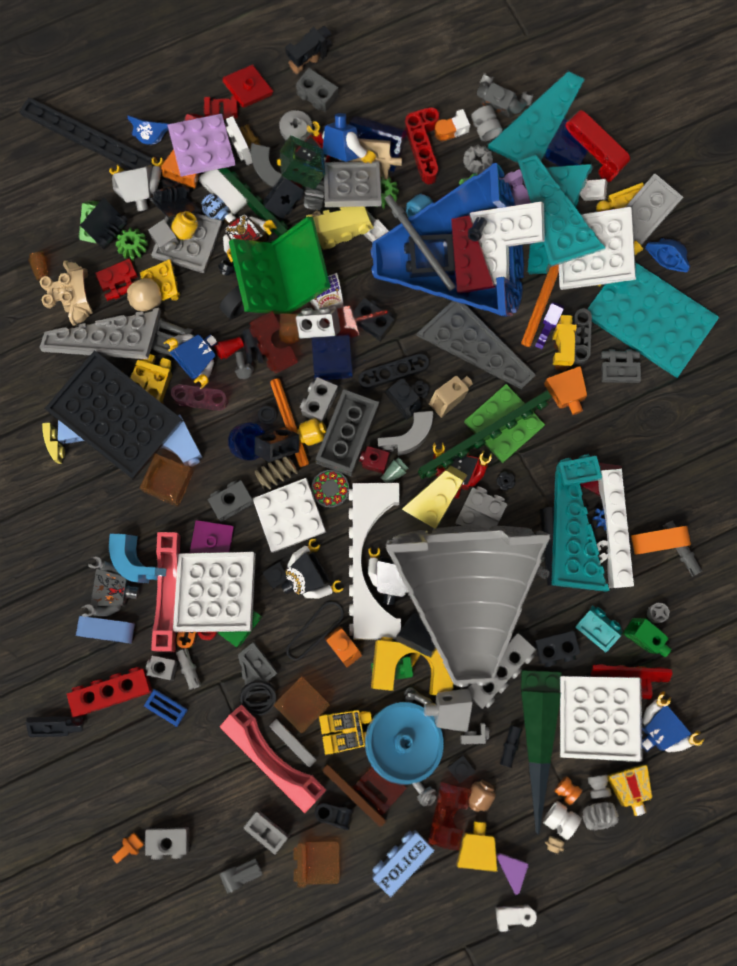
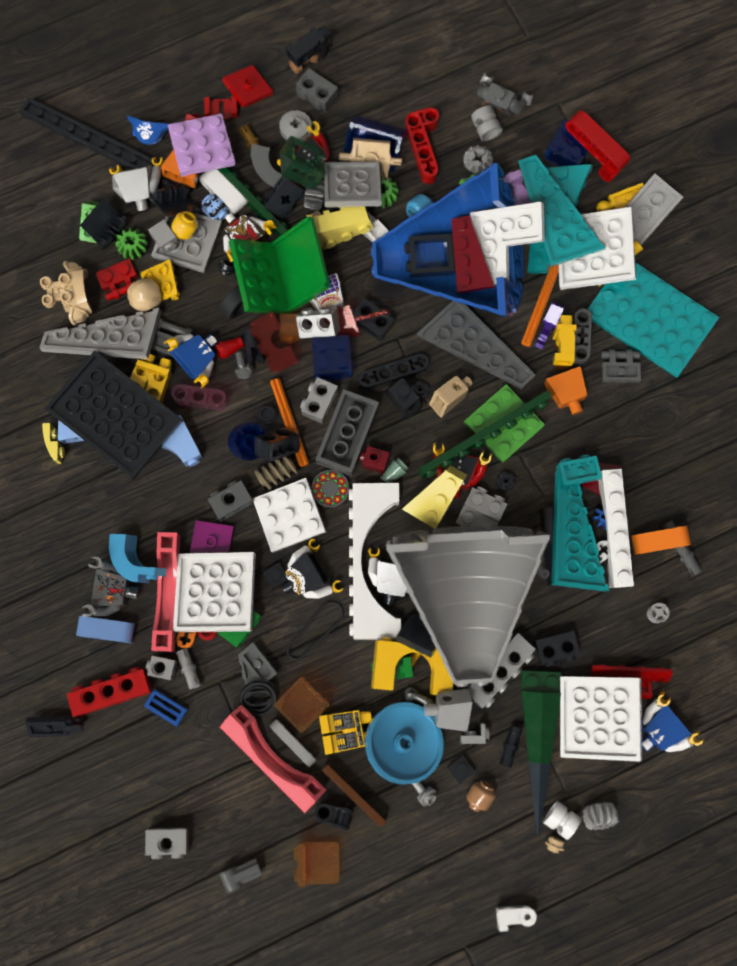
(38, 264): clear orange cone -> none
(130, 845): orange piece -> none
(166, 480): clear orange container -> none
(238, 141): white plate -> none
(266, 832): light grey brick -> none
(311, 432): yellow head -> none
(343, 143): blue torso -> none
(343, 646): orange torso -> none
(389, 789): clear red plate -> none
(398, 212): dark grey bar -> none
(401, 862): light blue brick -> none
(413, 438): light grey arch -> none
(443, 829): clear red arch -> none
(453, 127): leg -> none
(475, 232): black pin -> none
(478, 850): yellow torso -> none
(514, 870): medium lavender slope -> none
(539, 123): teal wing -> none
(567, 790): orange wheel -> none
(594, 190): white bracket -> none
(599, 785): light grey wheel -> none
(600, 628): teal bracket -> none
(632, 787): yellow torso -> none
(647, 636): green torso -> none
(669, 254): blue hat -> none

